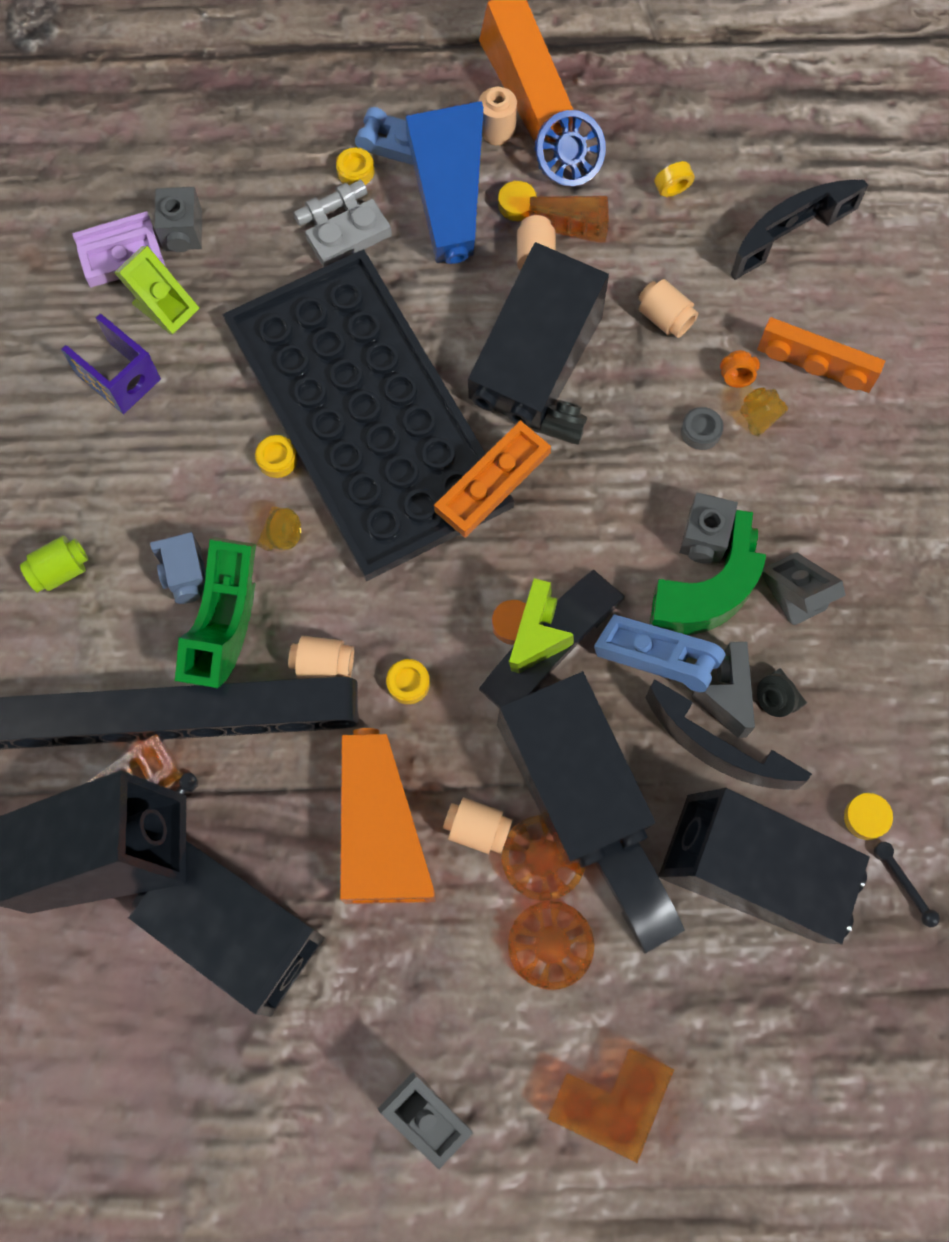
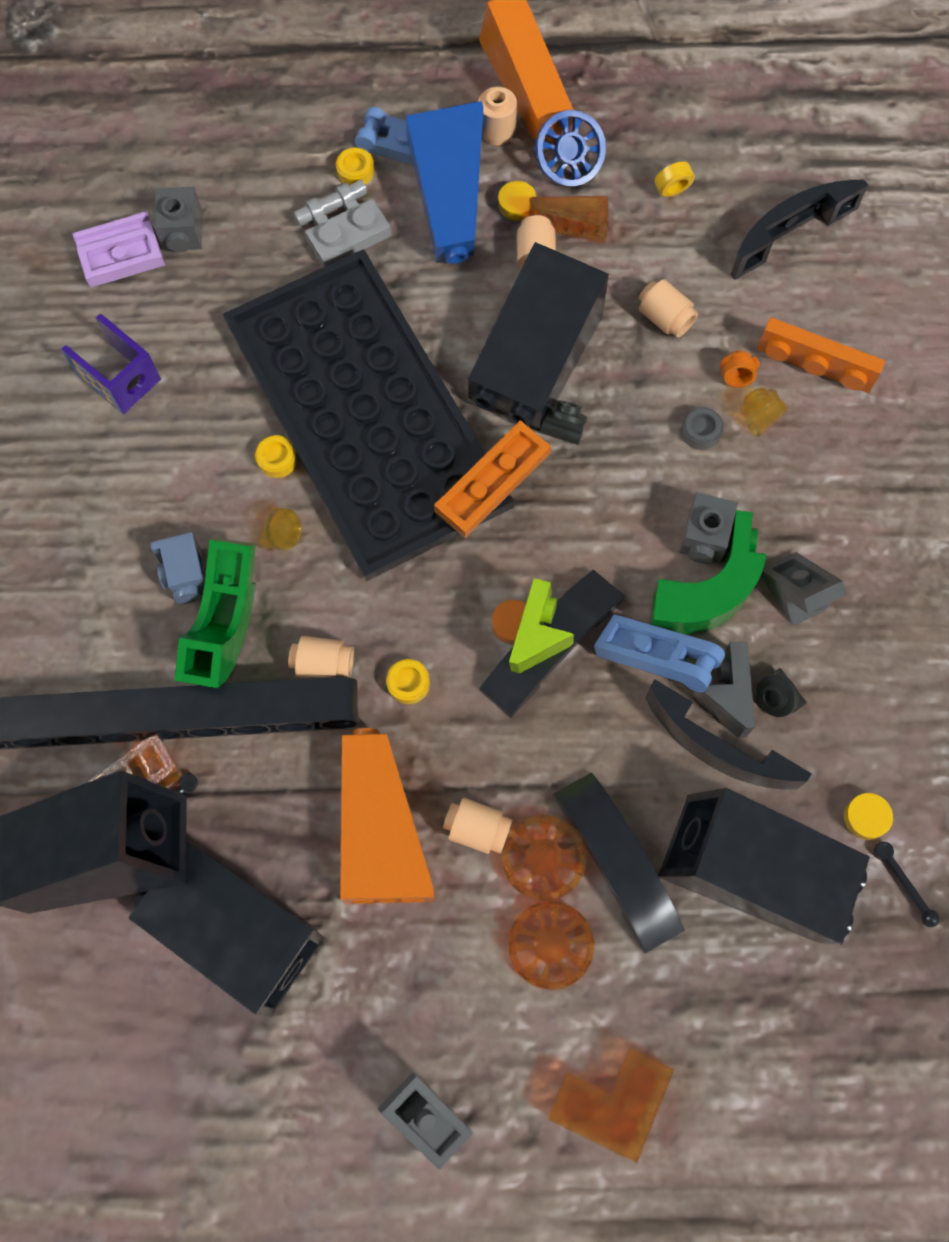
(54, 564): lime brick -> none
(156, 290): lime slope -> none
(575, 770): black slope -> none

